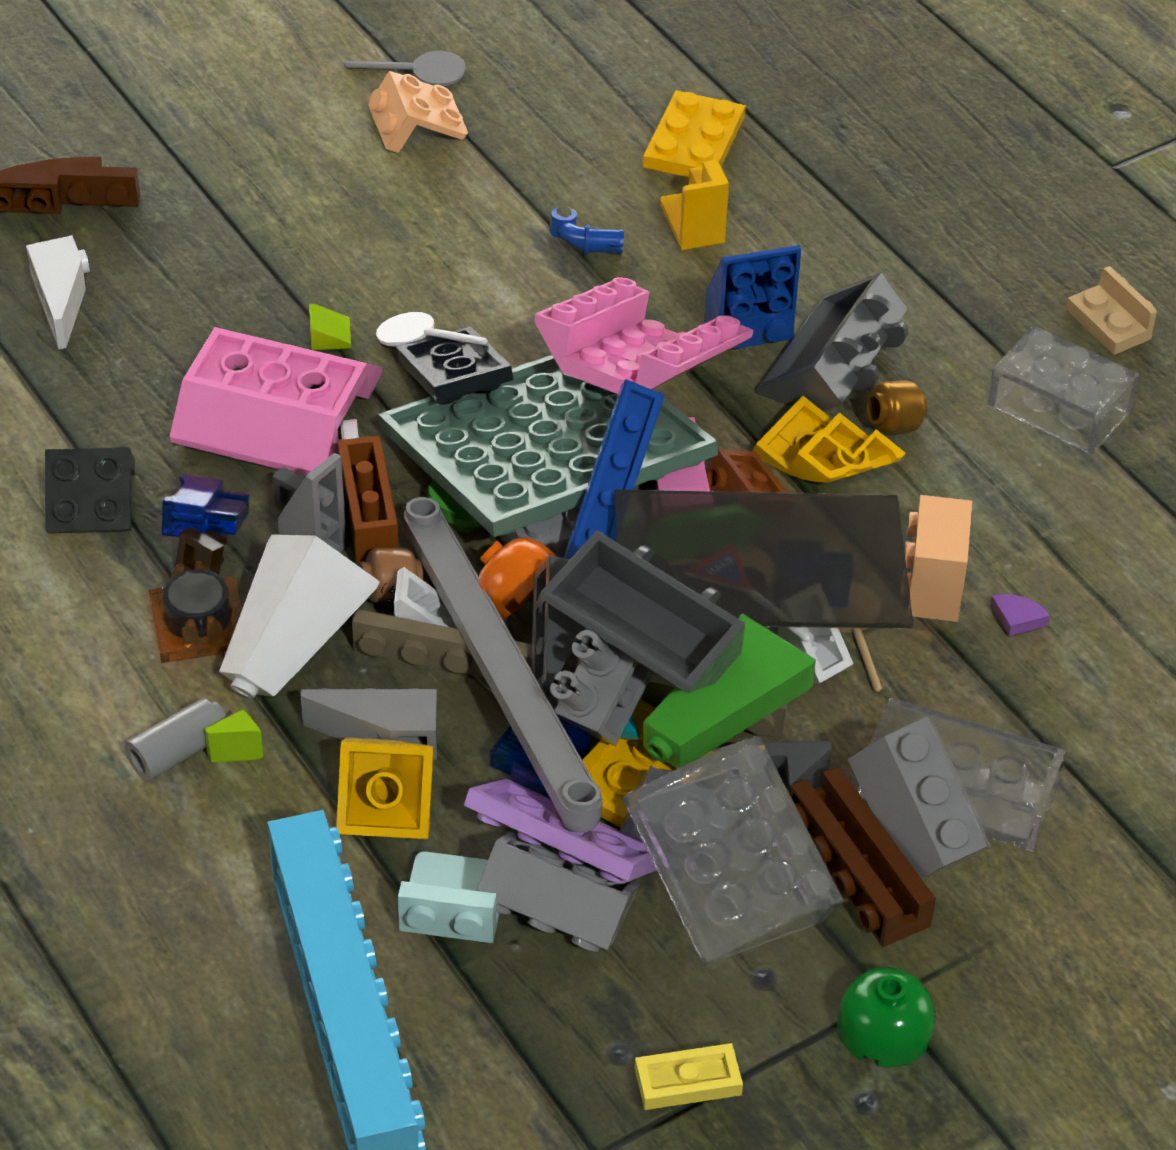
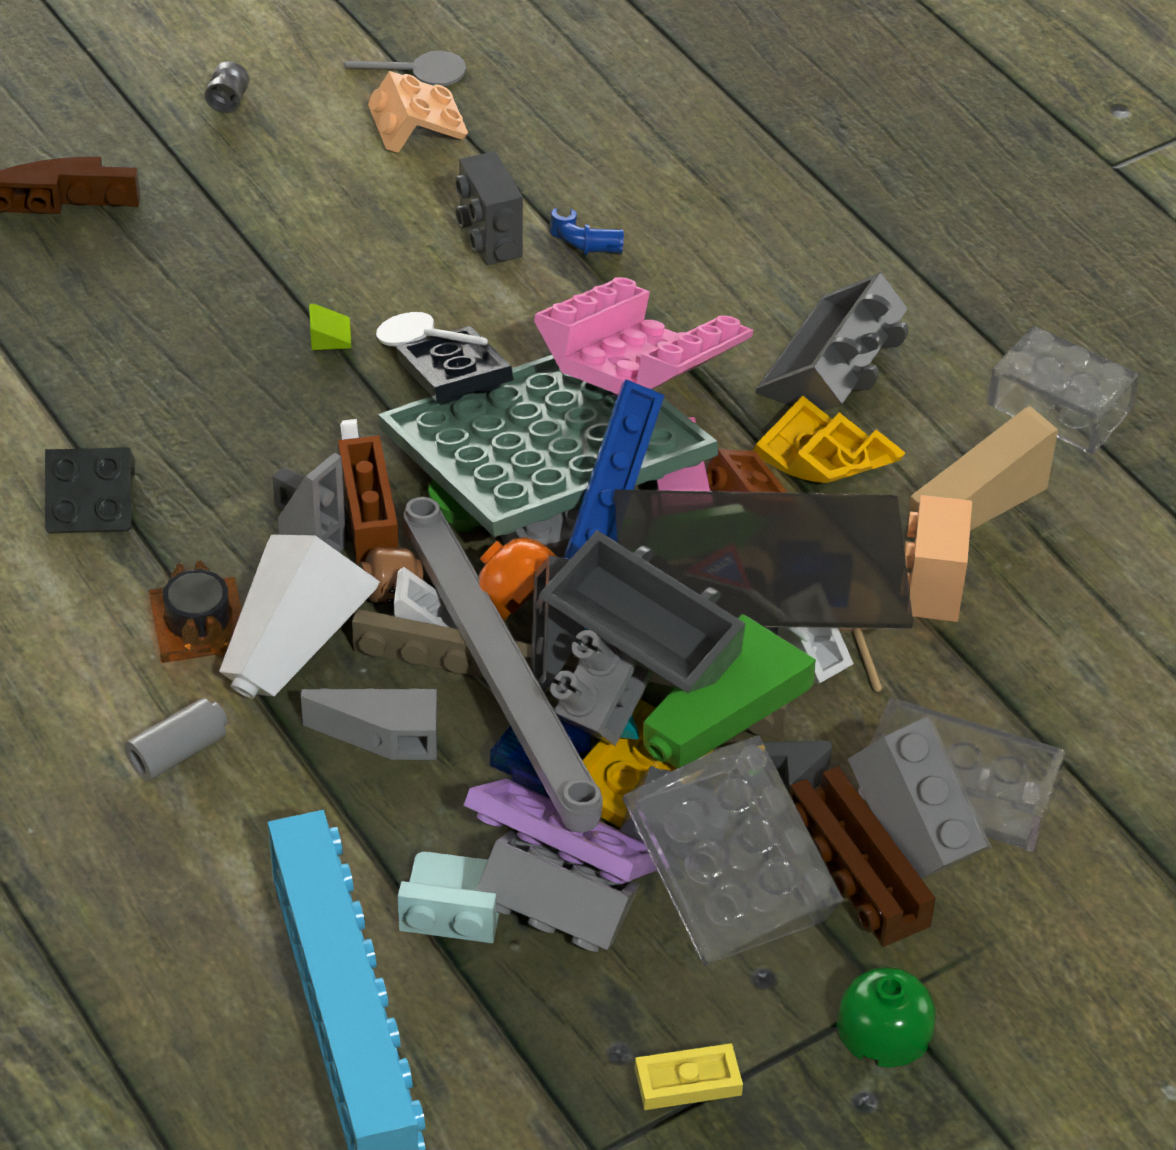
(59, 282): white slope -> none
(201, 546): dark brown tile -> none
(204, 506): clear blue piece -> none
(227, 87): none -> flat silver wheel
(234, 739): lime slope -> none
(266, 407): bright pink slope -> none
(384, 788): yellow slope -> none
(490, 208): none -> dark grey brick
(693, 132): yellow plate -> none
(700, 211): yellow panel -> none
(758, 292): blue slope -> none
(896, 407): pearl gold head -> none
(999, 470): none -> tan slope
(1018, 613): medium lavender tile -> none
(1114, 312): tan bracket -> none

